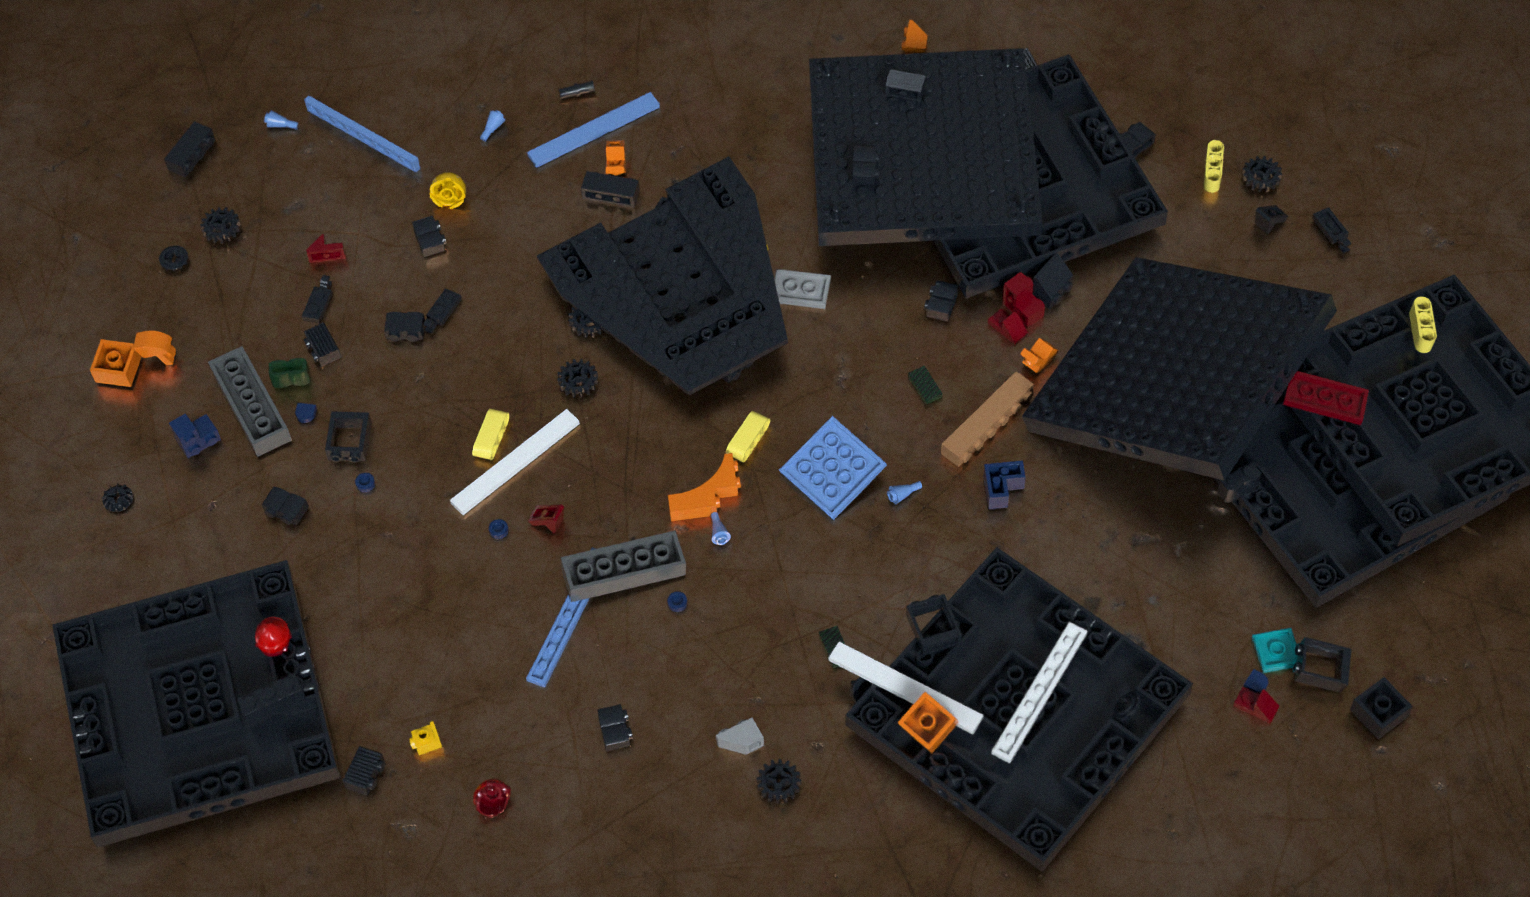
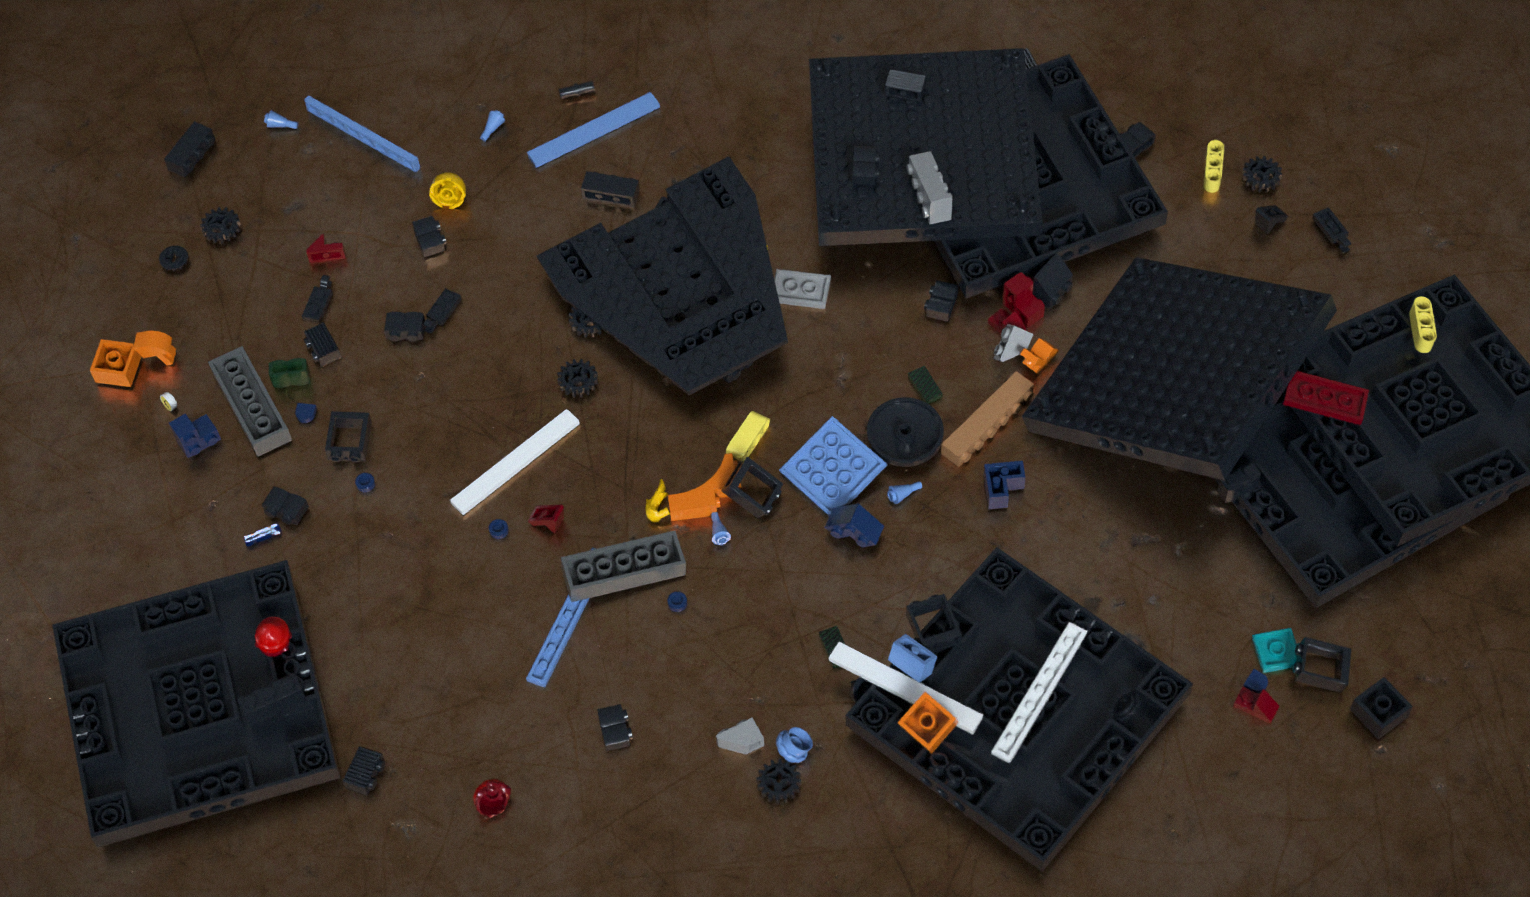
(123, 501): black gear -> none
(168, 401): none -> white tile
(262, 534): none -> clear blue axle
(425, 739): yellow brick -> none
(490, 434): light yellow beam -> none
(615, 157): orange brick -> none
(653, 504): none -> yellow piece
(731, 487): none -> black window
(794, 744): none -> medium blue piece
(856, 523): none -> dark blue brick
(905, 431): none -> black dish
(912, 658): none -> medium blue brick
(916, 39): orange slope -> none
(930, 188): none -> light grey wedge
(1012, 343): none -> light grey slope

